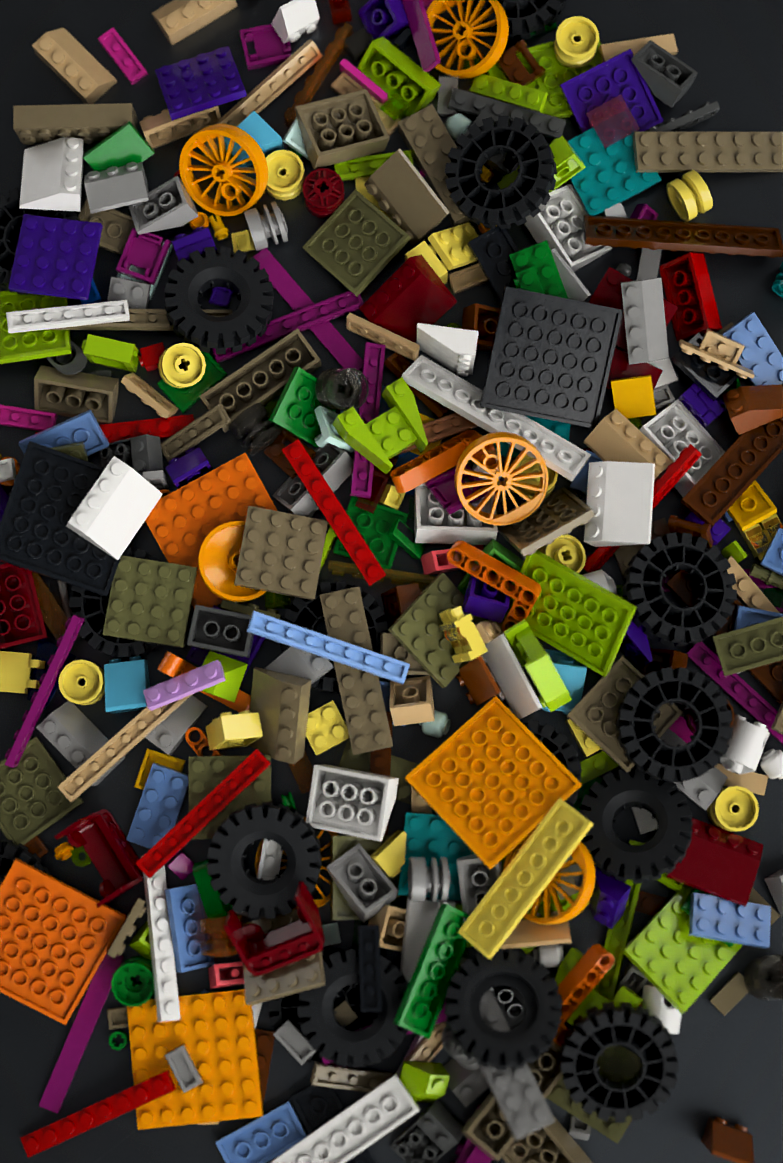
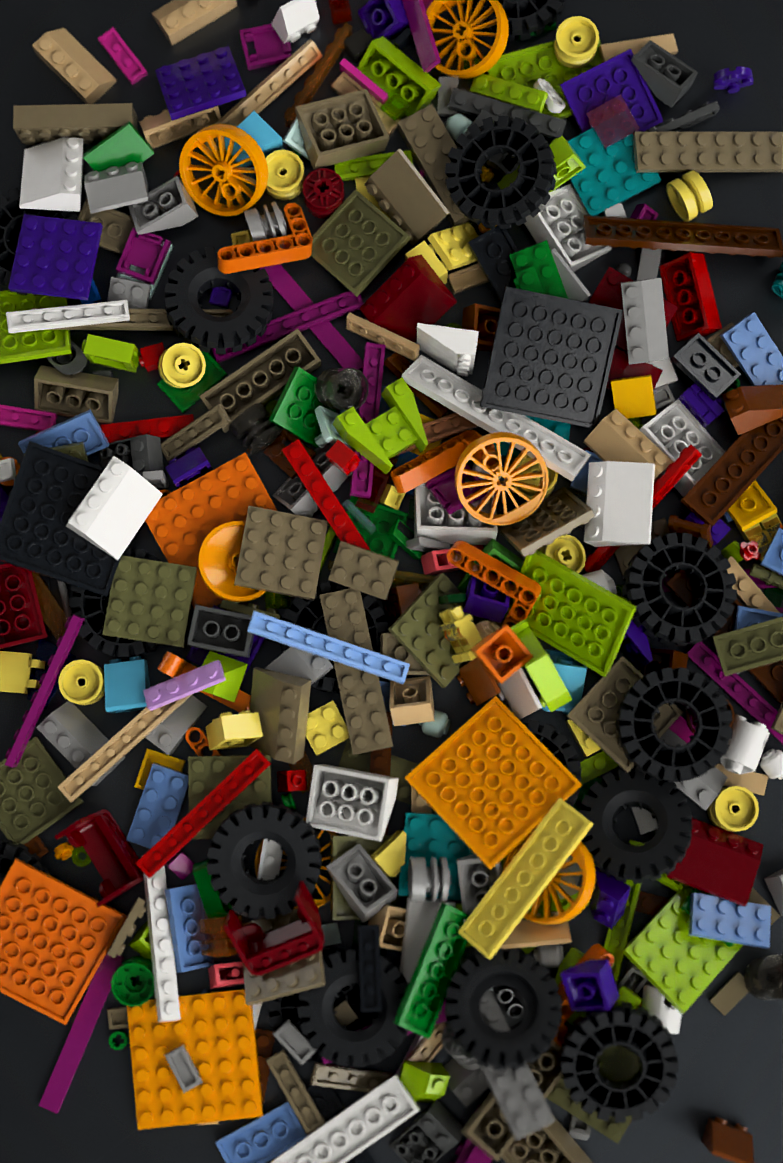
(98, 1113): red plate -> none
(149, 395): tan plate -> none
(198, 240): dark purple brick -> none
(200, 221): light orange plate -> none
(220, 231): yellow pin -> none
(272, 251): none -> orange beam
(291, 780): none -> red bracket
(295, 1091): none -> dark tan tile
(343, 457): none -> red brick
(359, 517): none -> clear light blue tile
(363, 570): none -> dark tan plate
(426, 545): none -> light grey tile
(450, 599): none -> dark green tile
(502, 653): none -> orange slope
(513, 67): reddish brown plate -> none
(553, 102): none -> white plate
(590, 986): none -> dark purple slope
(719, 350): tan bracket -> none
(733, 80): none -> dark purple plate
(746, 554): none -> red plate

